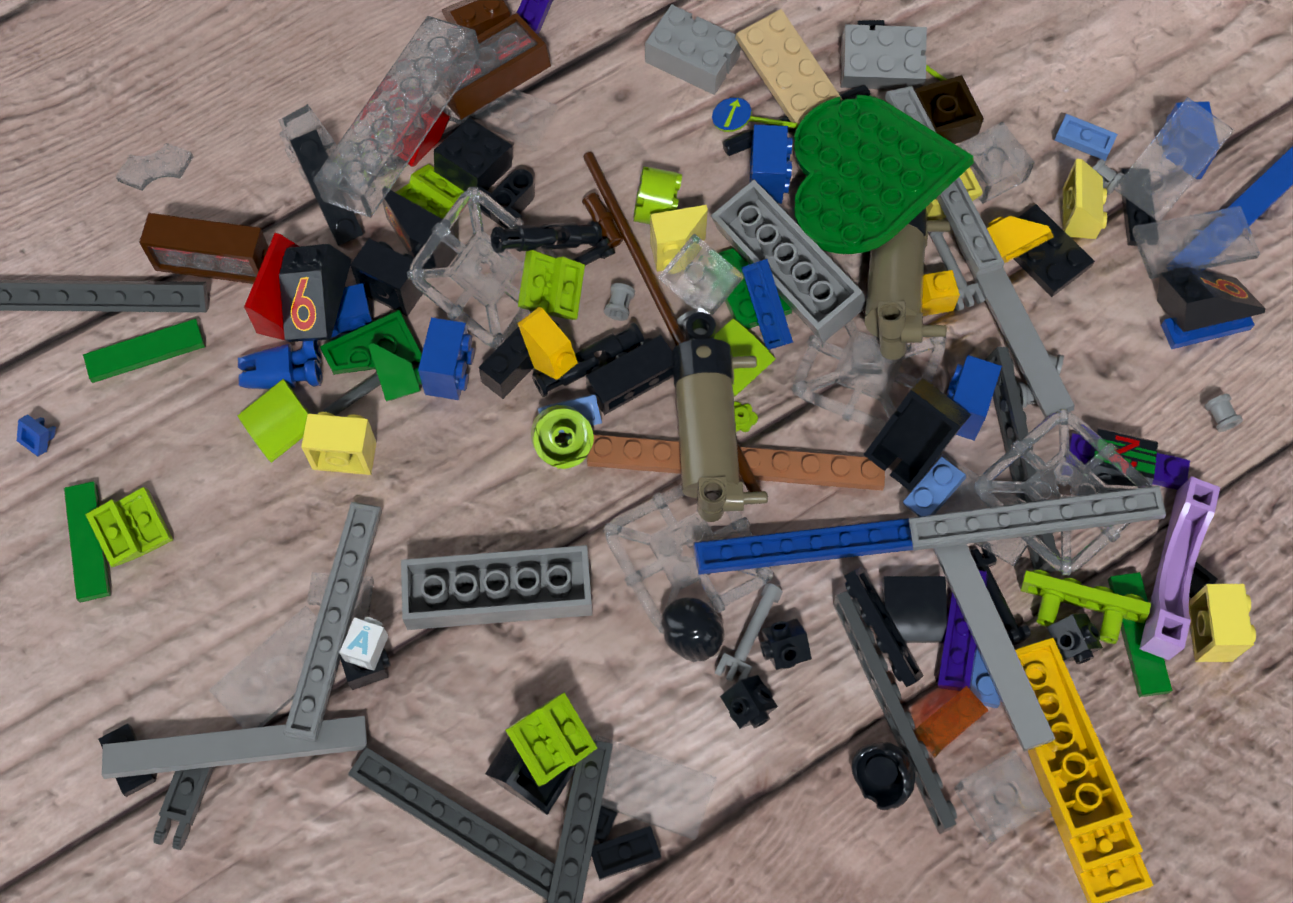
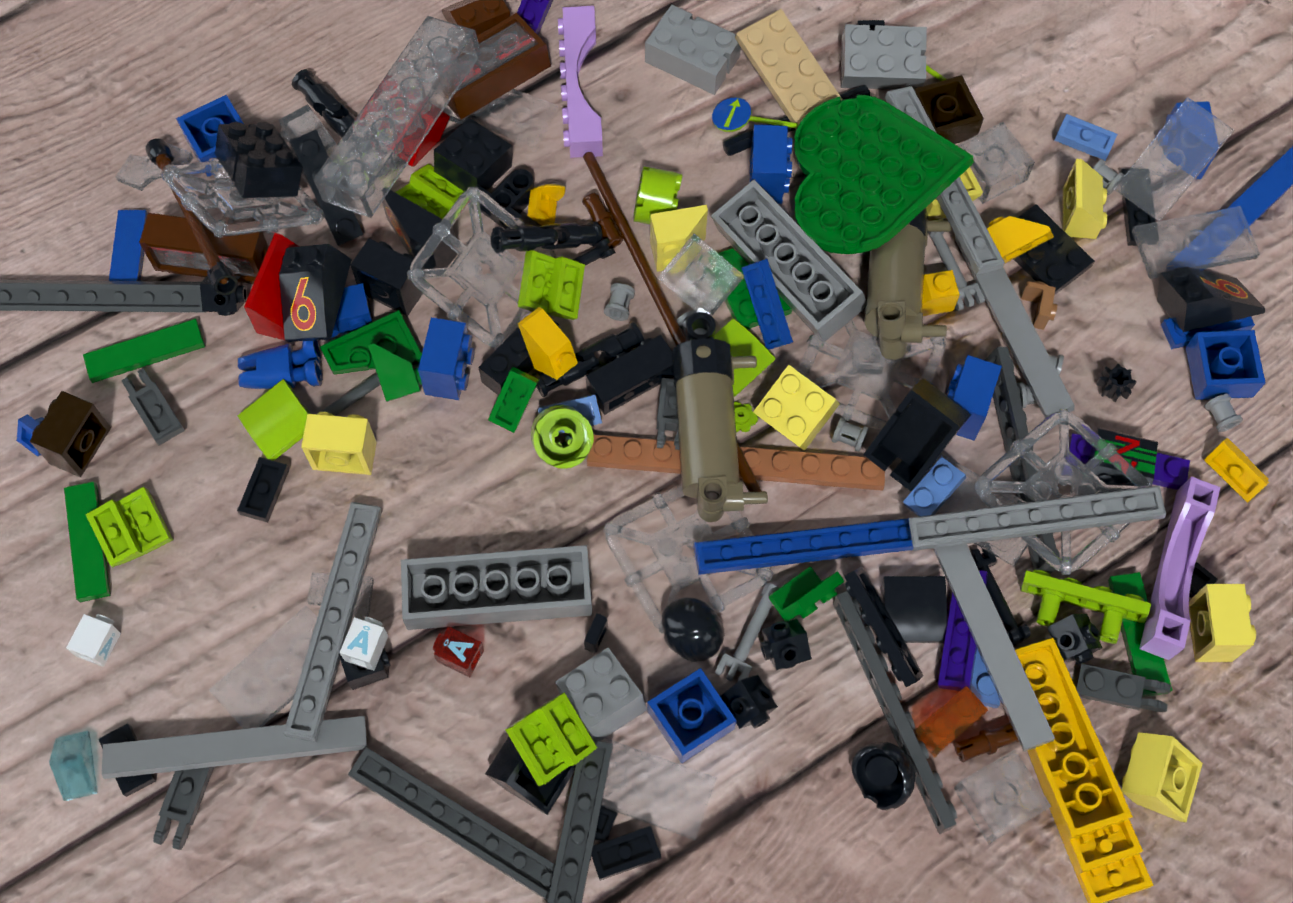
(70, 433): none -> dark brown brick
(74, 766): none -> clear light blue slope
(94, 639): none -> white brick
(127, 251): none -> blue tile
(153, 409): none -> dark grey hinge
(201, 126): none -> blue brick
(220, 275): none -> hose
(223, 304): none -> black brick
(226, 197): none -> clear plate
(258, 160): none -> black piece
(263, 489): none -> black plate
(323, 102): none -> black piece
(458, 651): none -> clear red brick
(513, 399): none -> green tile
(544, 202): none -> yellow plate
(583, 123): none -> lavender arch
(596, 633): none -> black tile
(602, 694): none -> light grey brick
(667, 413): none -> dark grey hinge
(691, 715): none -> blue brick
(796, 407): none -> light yellow brick
(803, 592): none -> green bracket
(850, 434): none -> light grey bush
(986, 742): none -> reddish brown pin
(1043, 296): none -> medium nougat bracket
(1116, 382): none -> black gear
(1119, 688): none -> dark grey hinge
(1162, 775): none -> light yellow slope
(1225, 364): none -> blue brick
(1237, 470): none -> yellow plate

